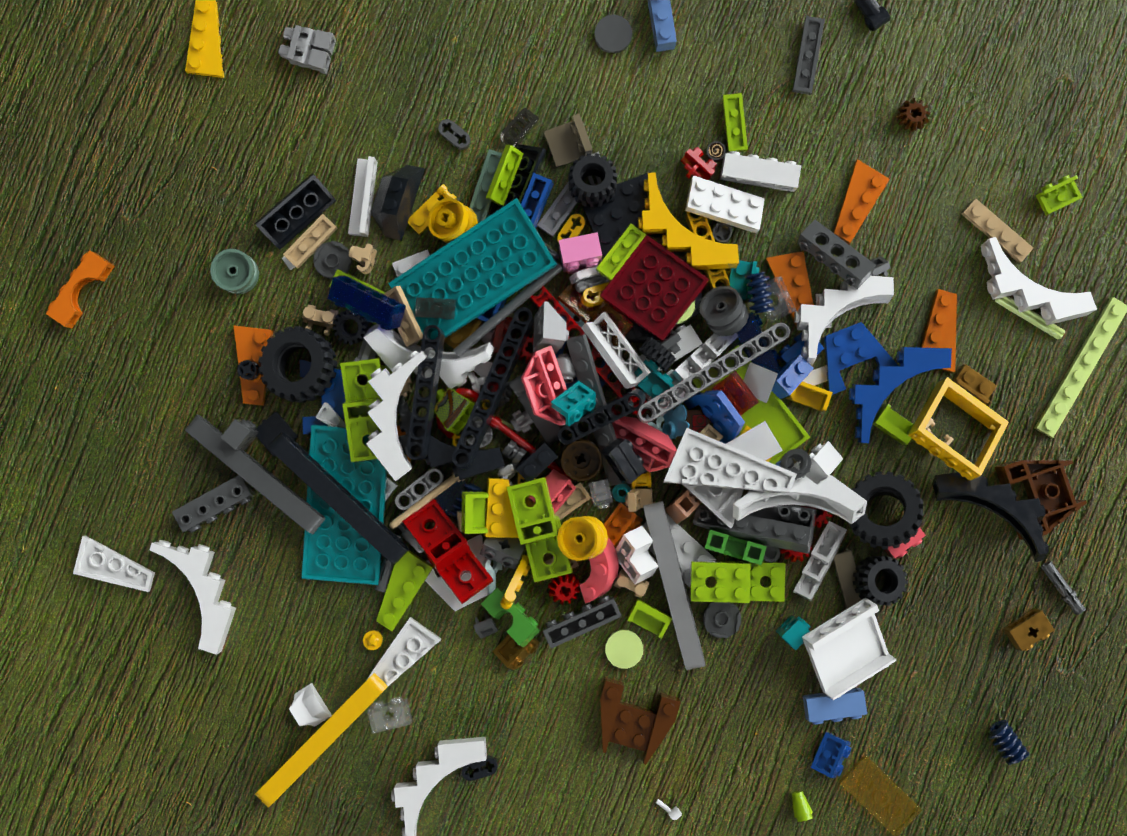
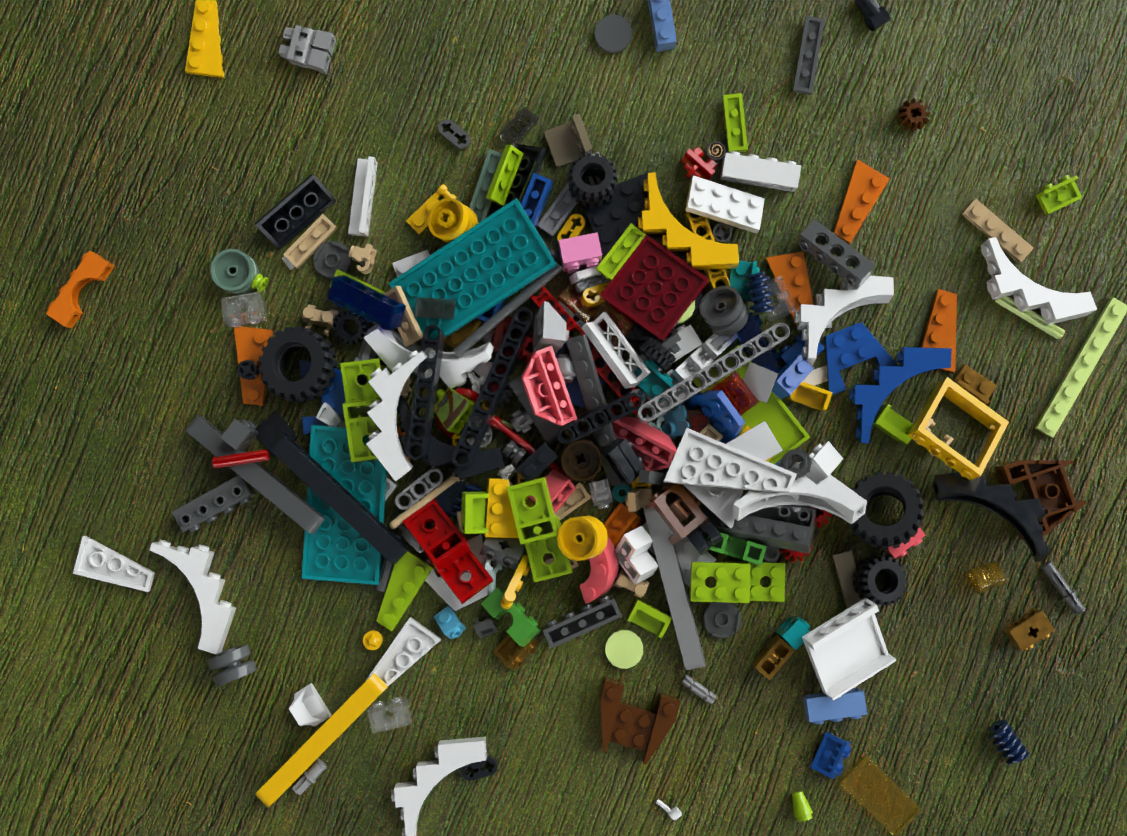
(231, 664): none -> dark grey wheel
(234, 306): none -> clear brick
(241, 458): none -> red axle
(259, 283): none -> lime bush
(309, 777): none -> light grey axle
(396, 200): black wedge -> none
(449, 623): none -> medium azure bracket
(562, 595): red gear -> none
(575, 402): teal bracket -> none
(652, 477): none -> dark grey piece
(659, 503): none -> reddish brown panel
(698, 689): none -> light grey axle
(699, 541): none -> black wheel
(772, 657): none -> pearl gold brick
(820, 560): white slope -> none
(881, 266): dark grey tile -> none
(988, 576): none -> clear yellow wheel

